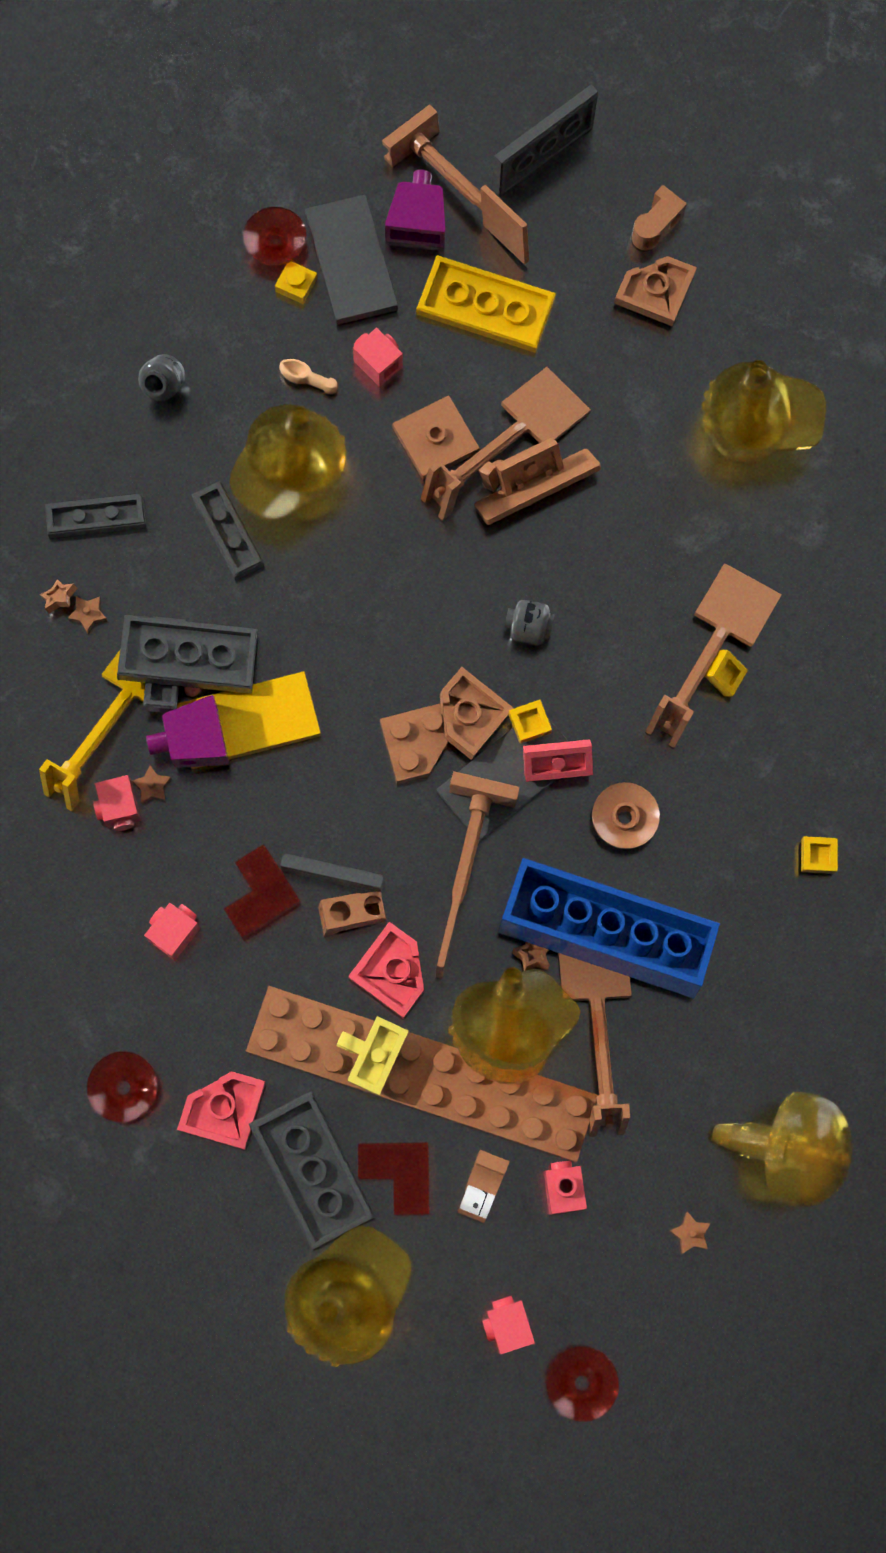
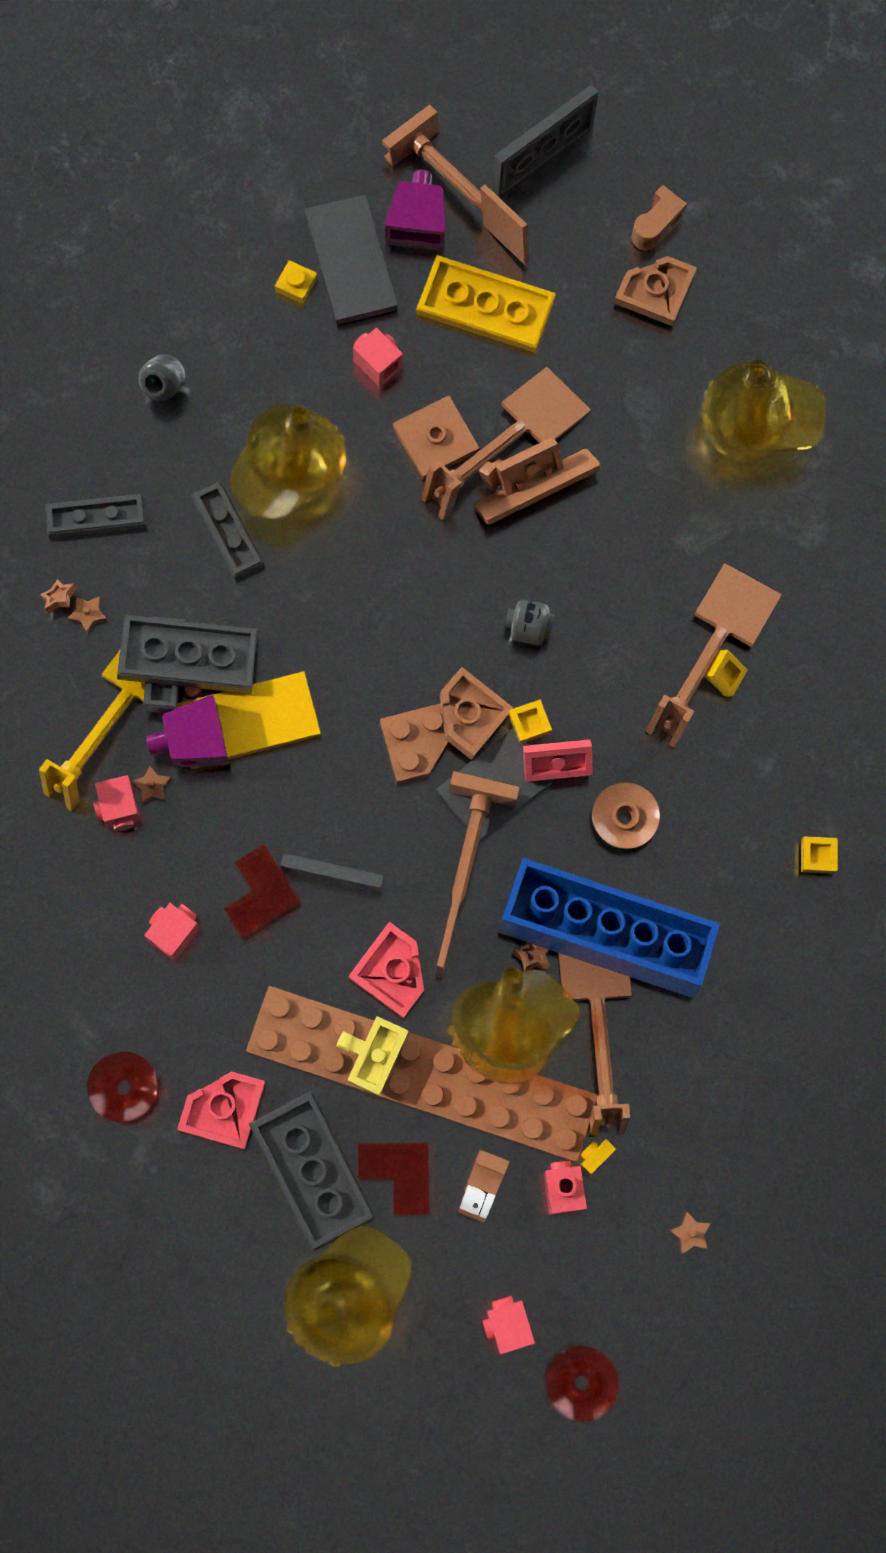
(274, 224): clear red dish -> none
(300, 373): light nougat piece -> none
(351, 912): nougat leg -> none
(595, 1155): none -> yellow plate
(803, 1151): clear yellow piece -> none

